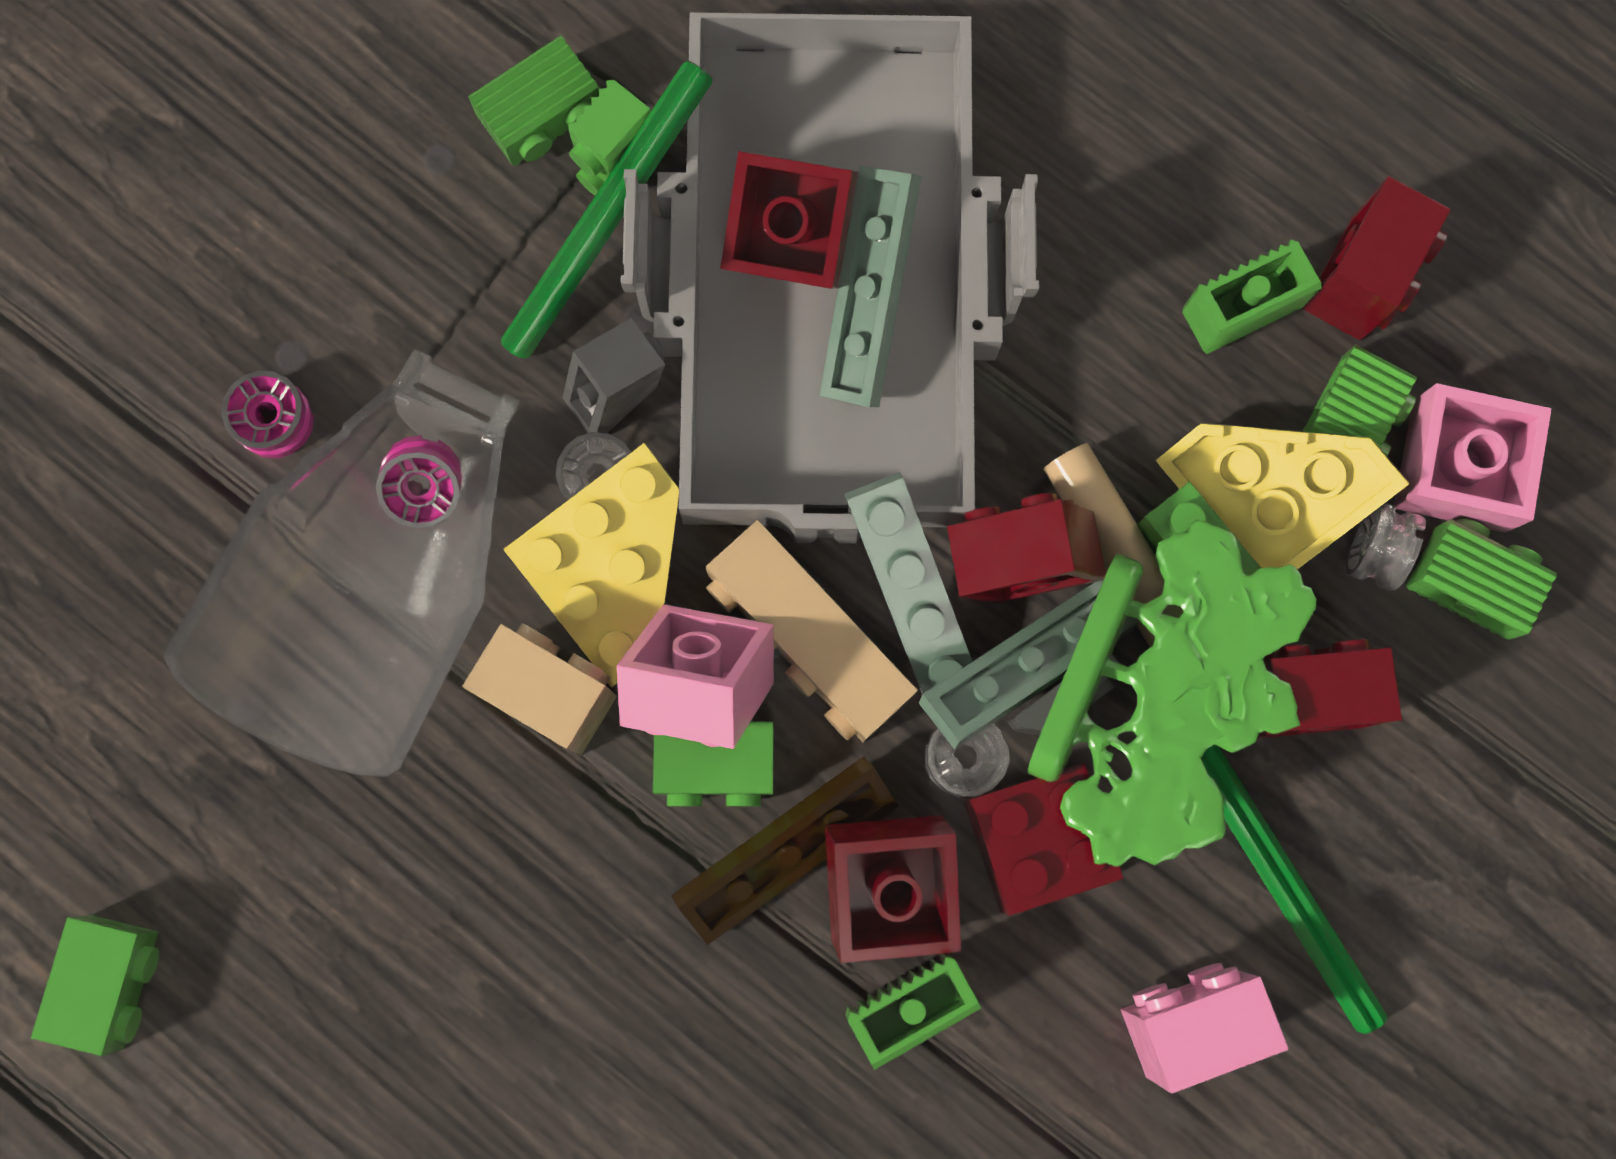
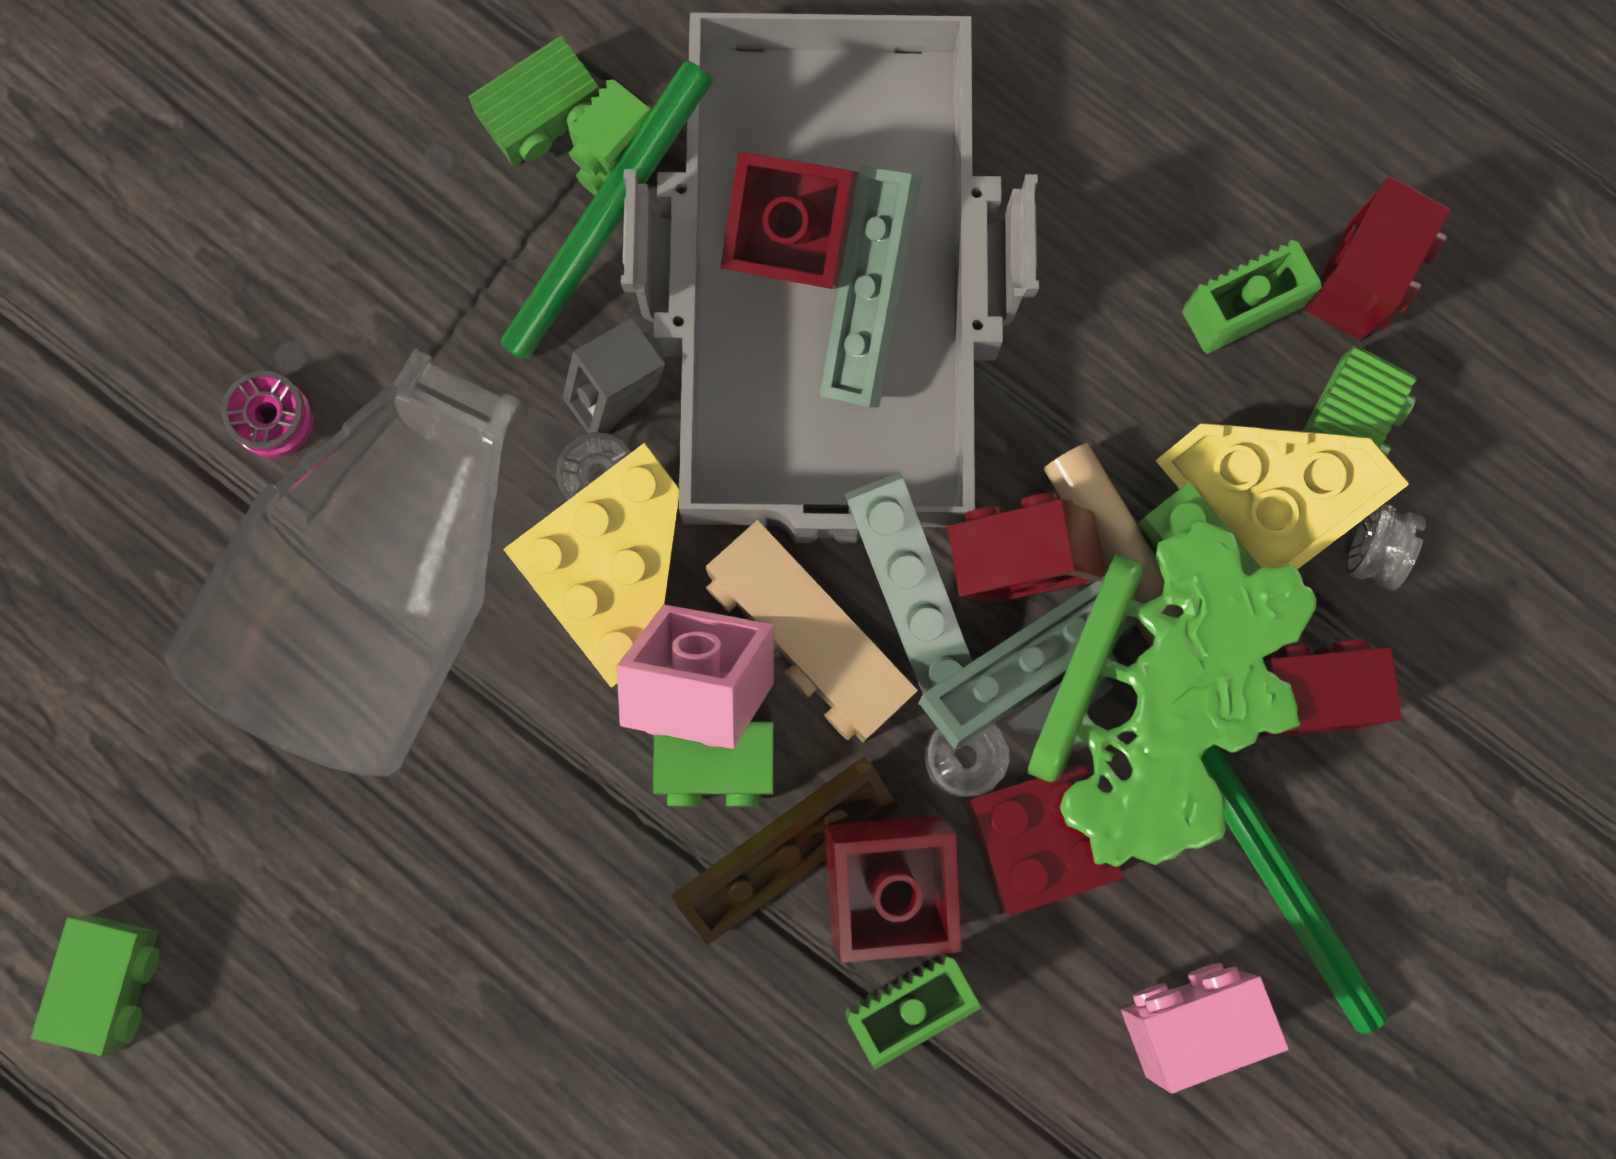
(408, 500): dark pink wheel -> none
(541, 690): tan brick -> none
(1473, 457): bright pink brick -> none
(1482, 578): bright green brick -> none

